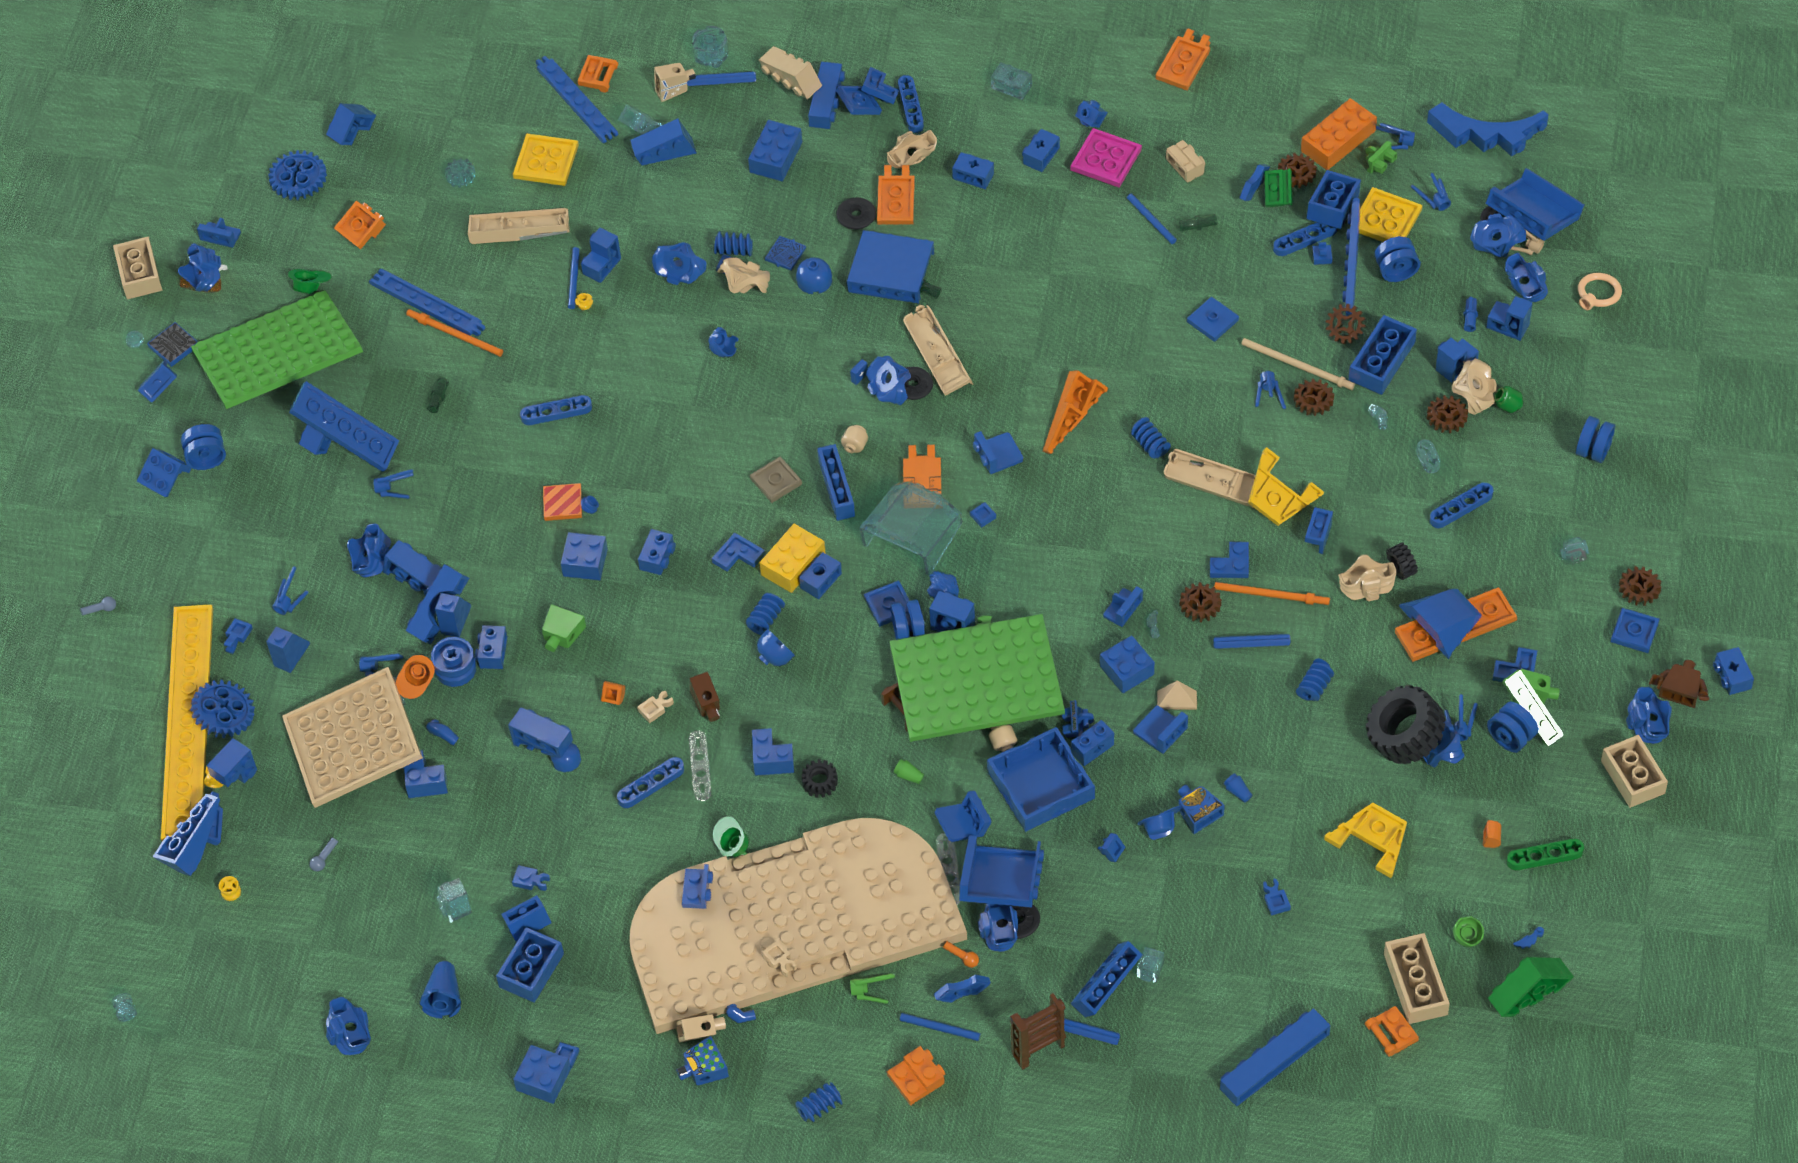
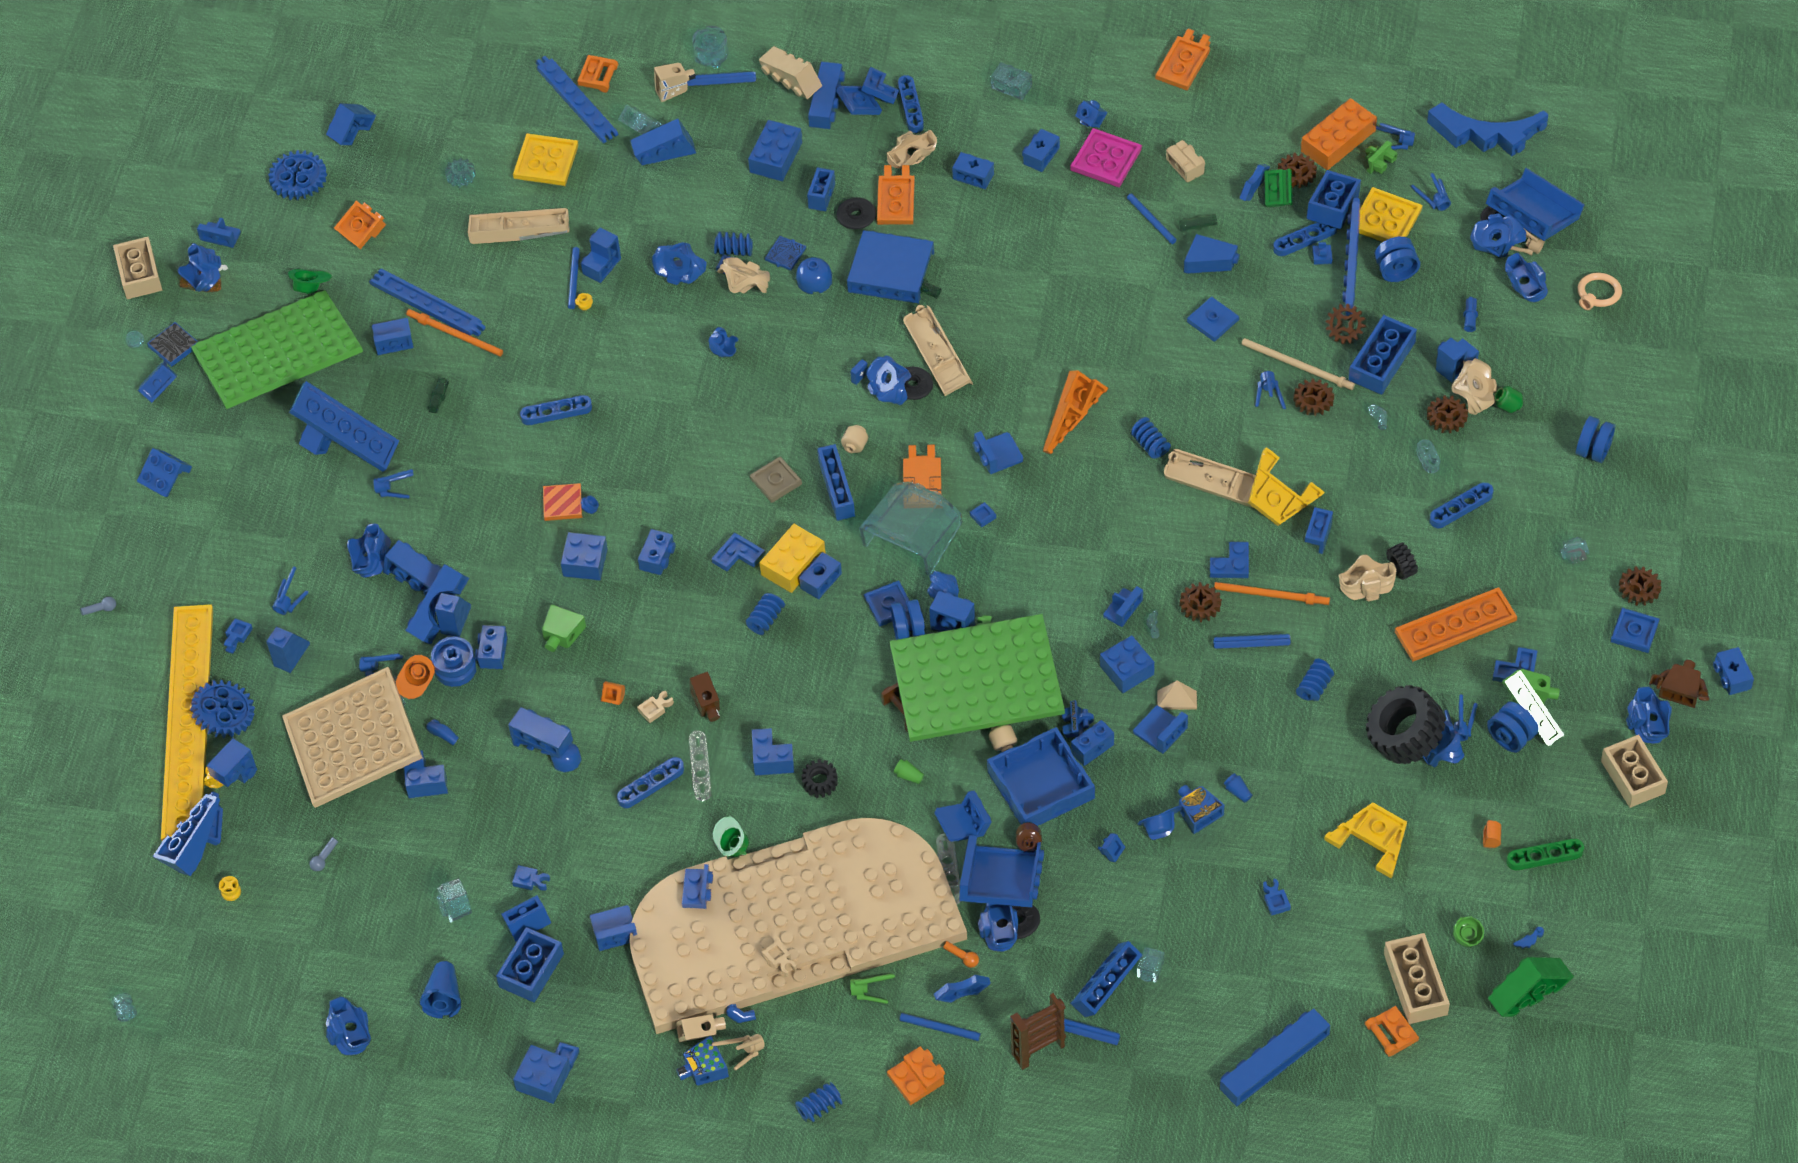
(203, 447): blue wheel -> none
(392, 336): none -> blue bracket
(613, 927): none -> blue bracket
(750, 1044): none -> tan plant
(773, 650): blue cylinder -> none
(821, 189): none -> blue brick
(1028, 837): none -> reddish brown head
(1210, 256): none -> blue slope
(1445, 617): blue wedge -> none
(1510, 319): blue brick -> none

